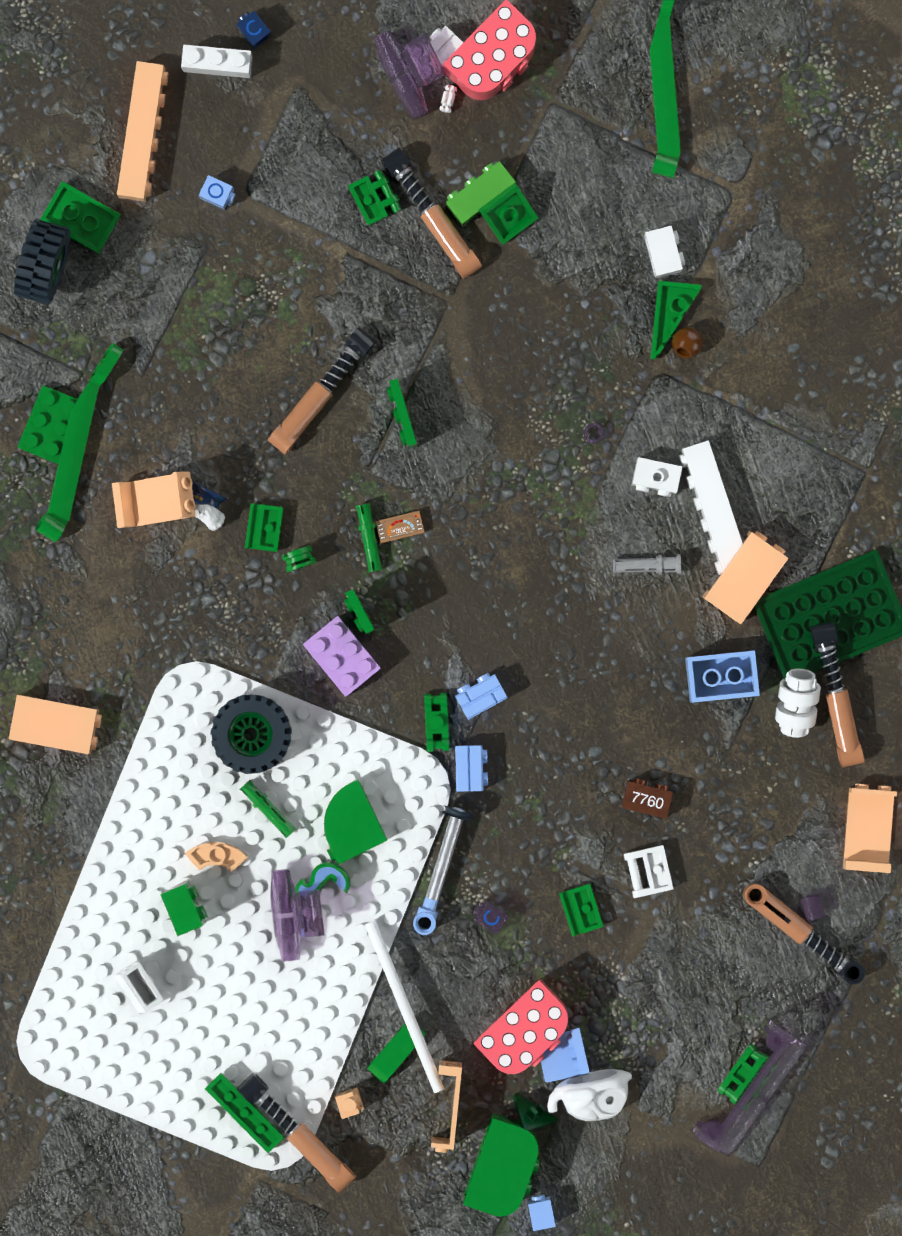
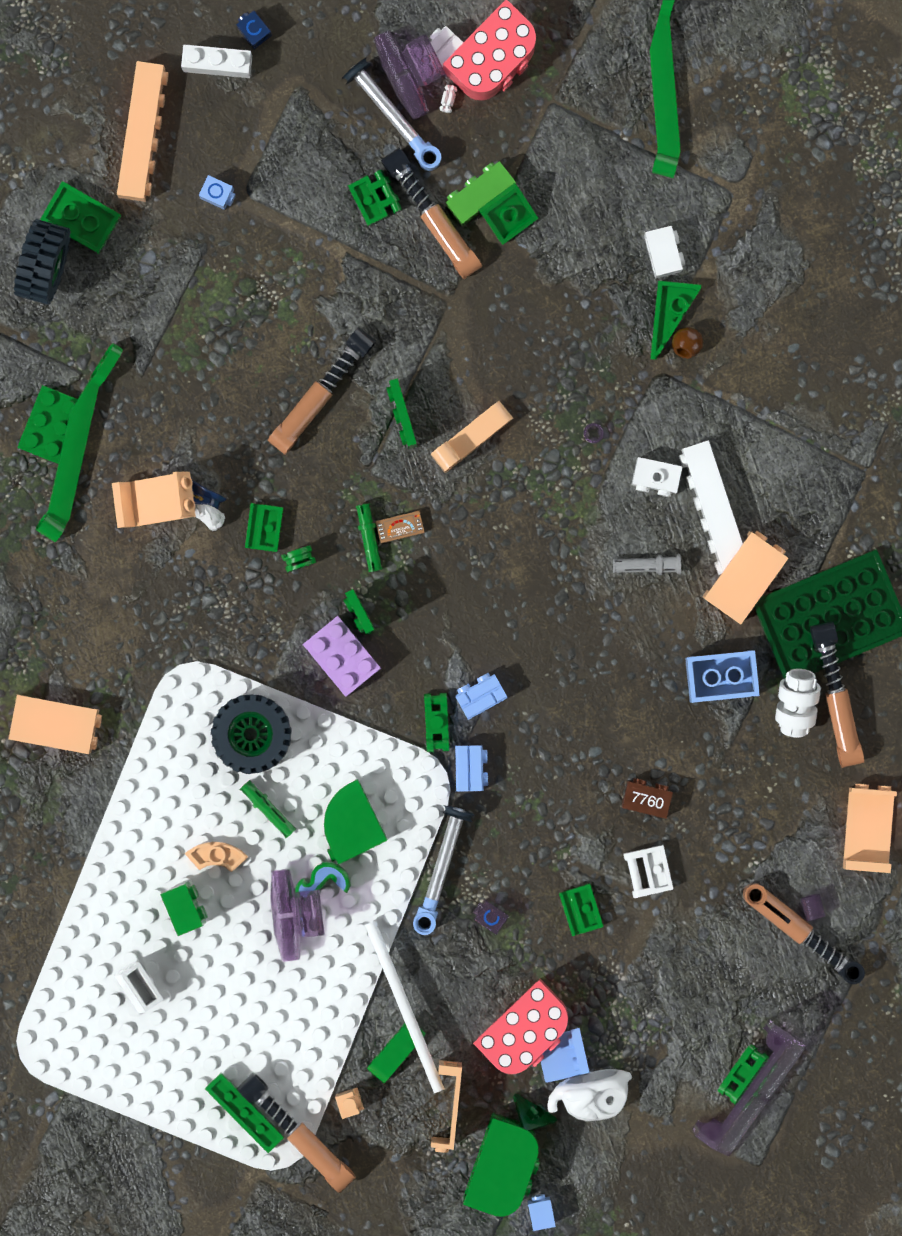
(394, 116): none -> piece
(471, 436): none -> light nougat beam

